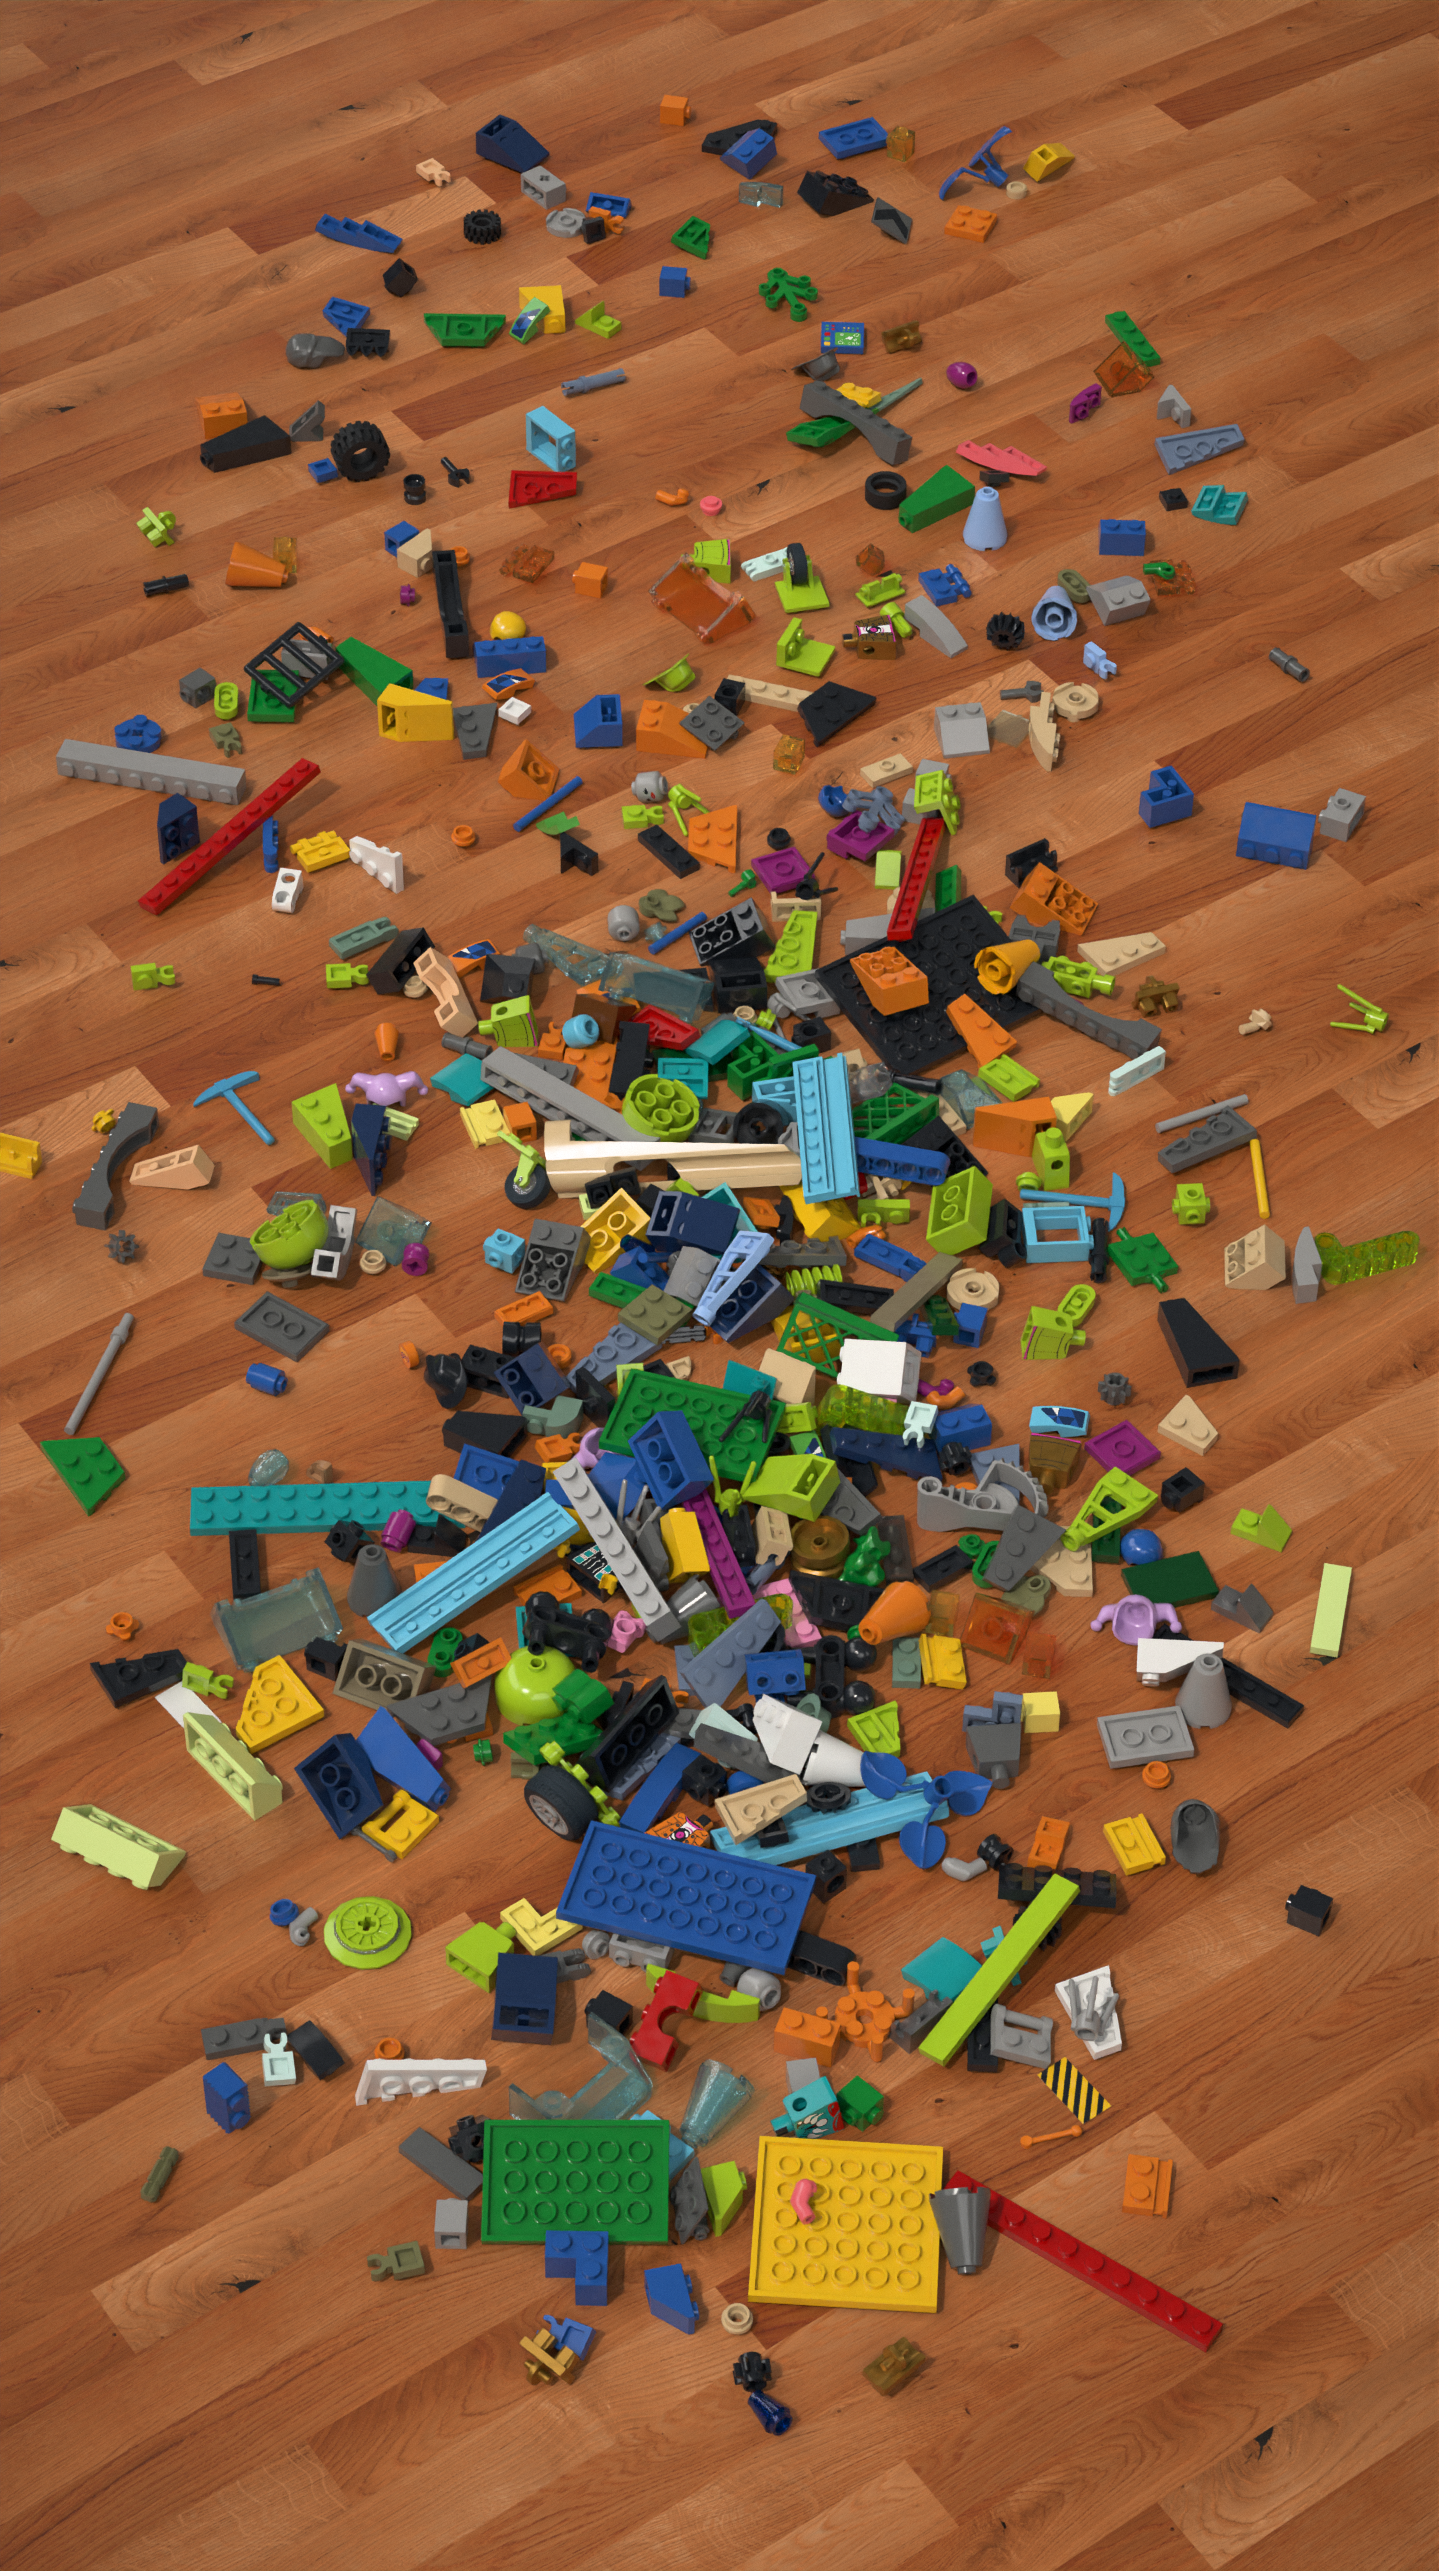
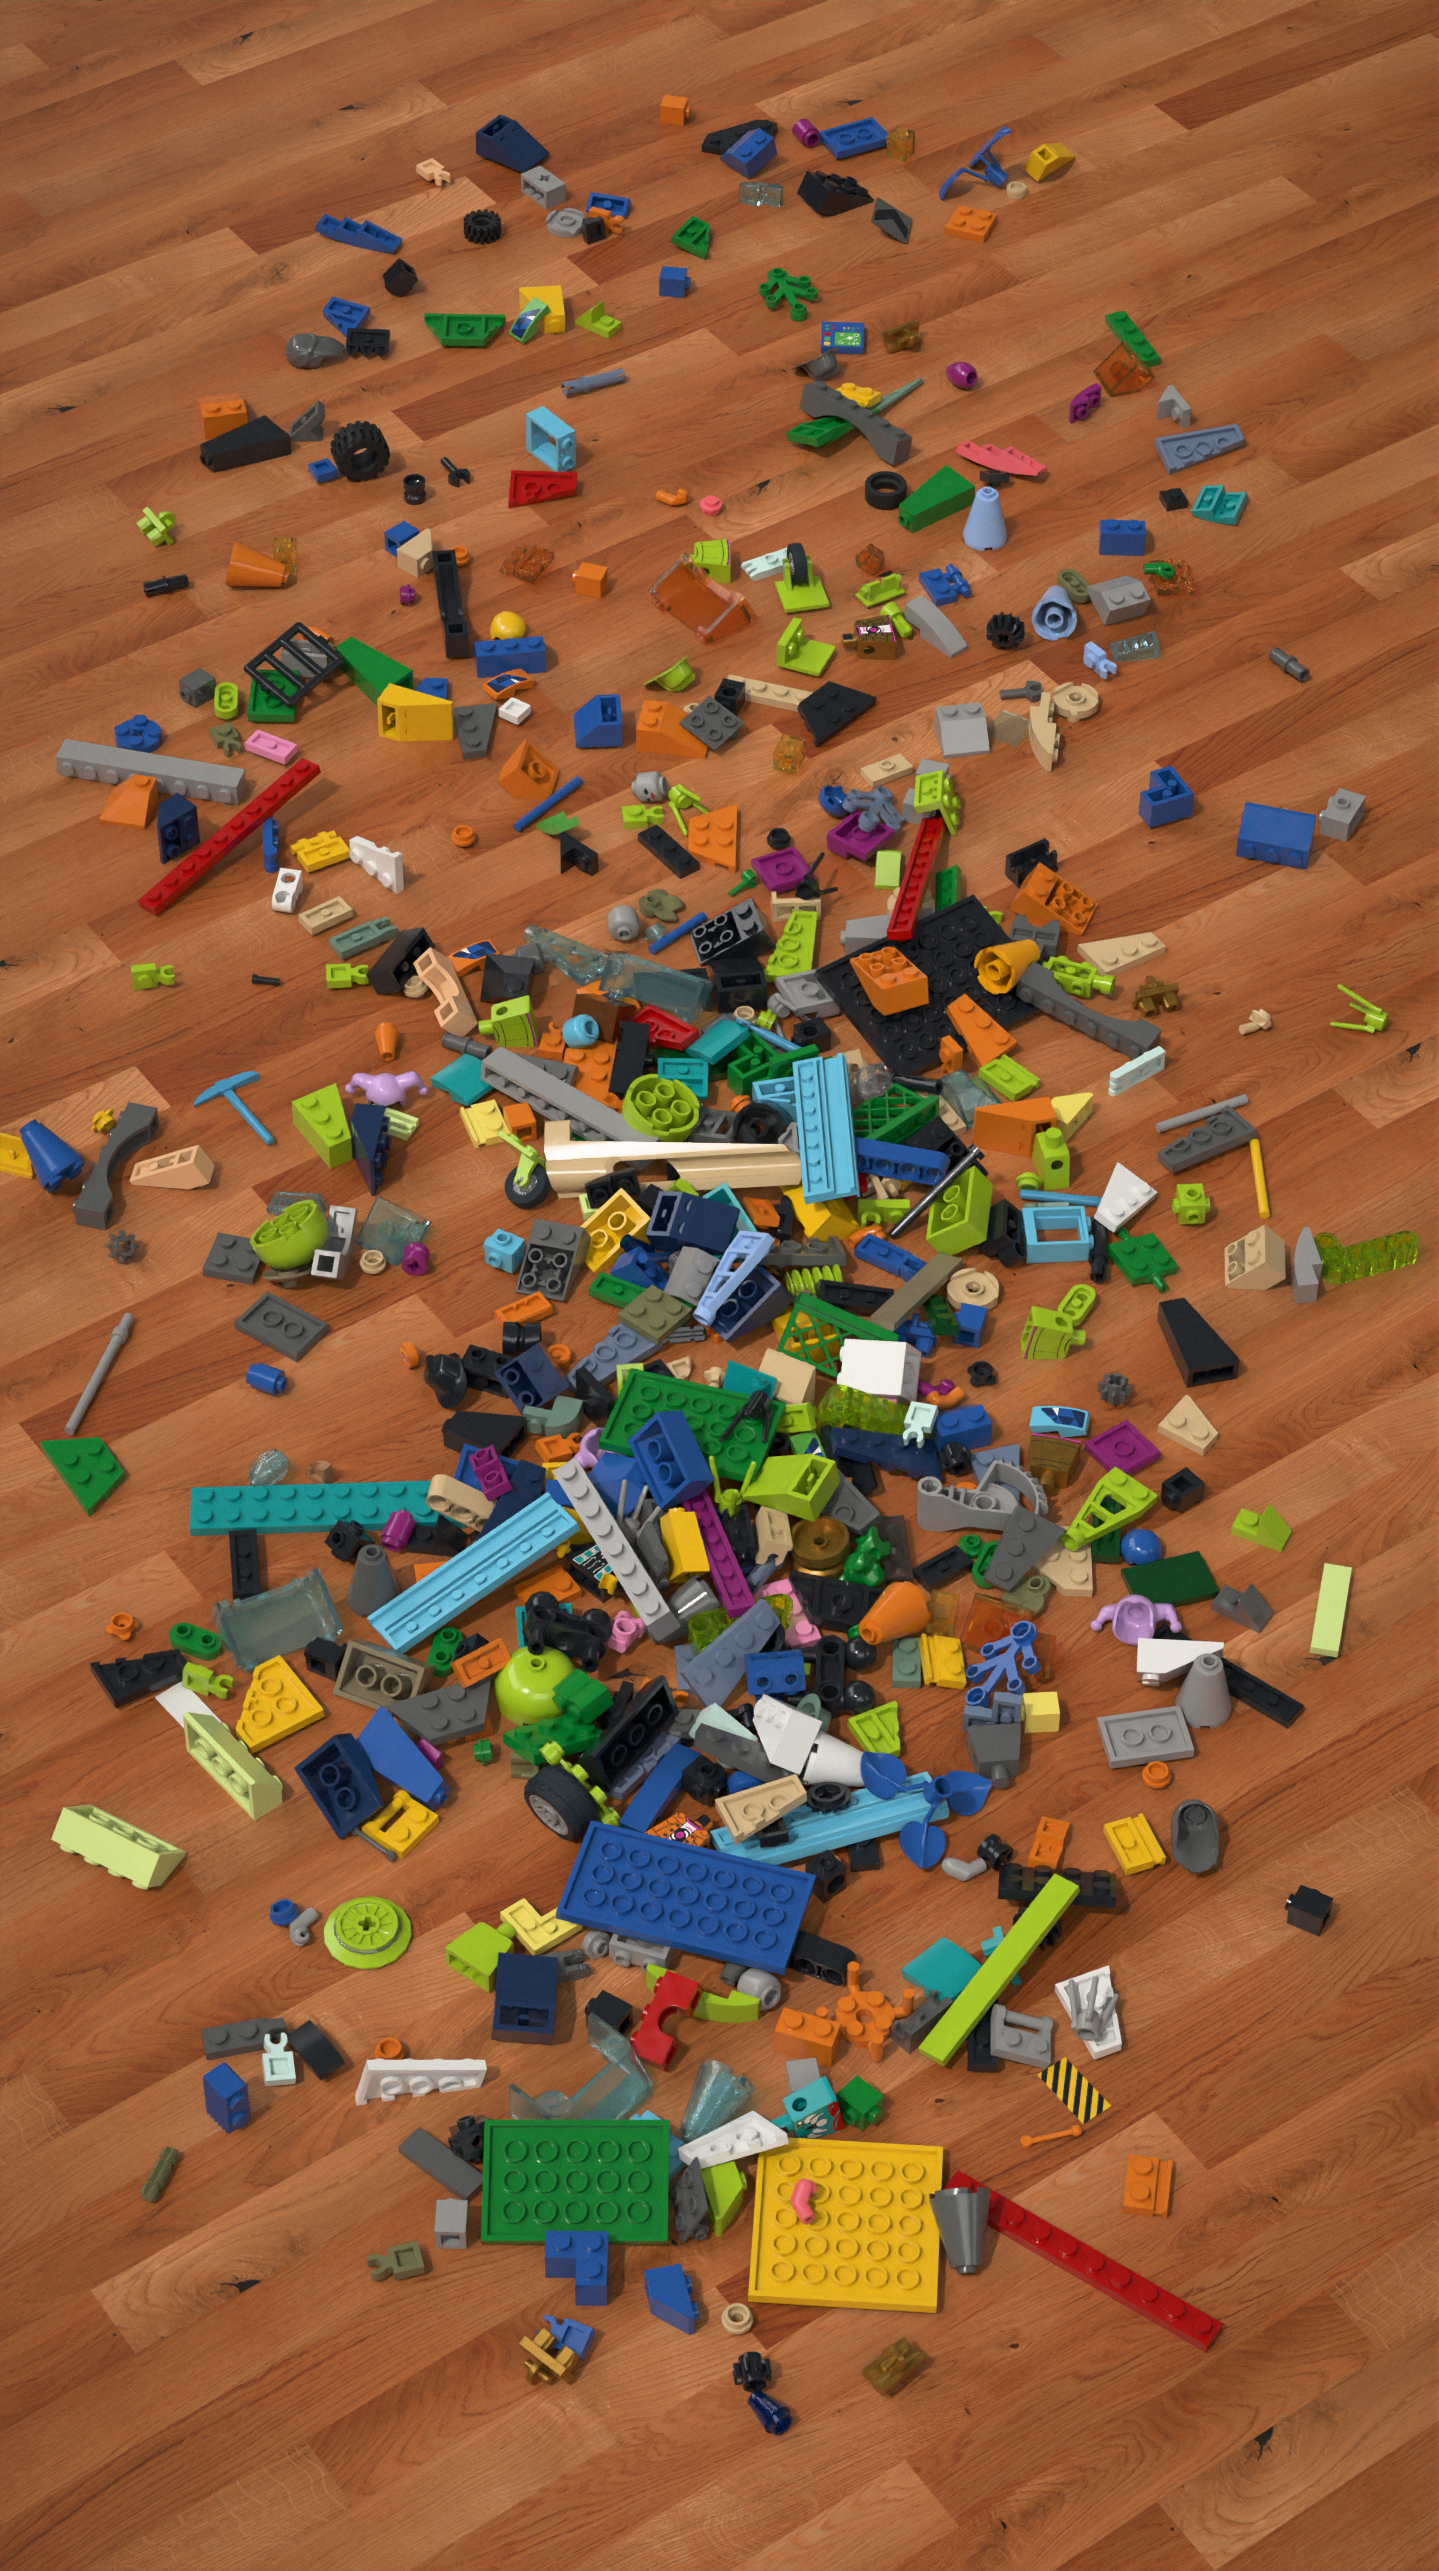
(50, 1156): none -> blue cone
(131, 802): none -> orange slope
(193, 1639): none -> green plate
(271, 747): none -> bright pink plate
(325, 915): none -> tan plate
(490, 1472): none -> magenta slope
(715, 1376): none -> tan plate
(734, 2140): none -> white wing
(739, 1102): none -> orange plate
(806, 133): none -> magenta brick
(936, 1191): none -> black bar
(951, 1055): none -> orange plate
(1021, 1637): none -> blue plant
(1123, 1198): none -> white wing
(1141, 647): none -> clear light blue slope

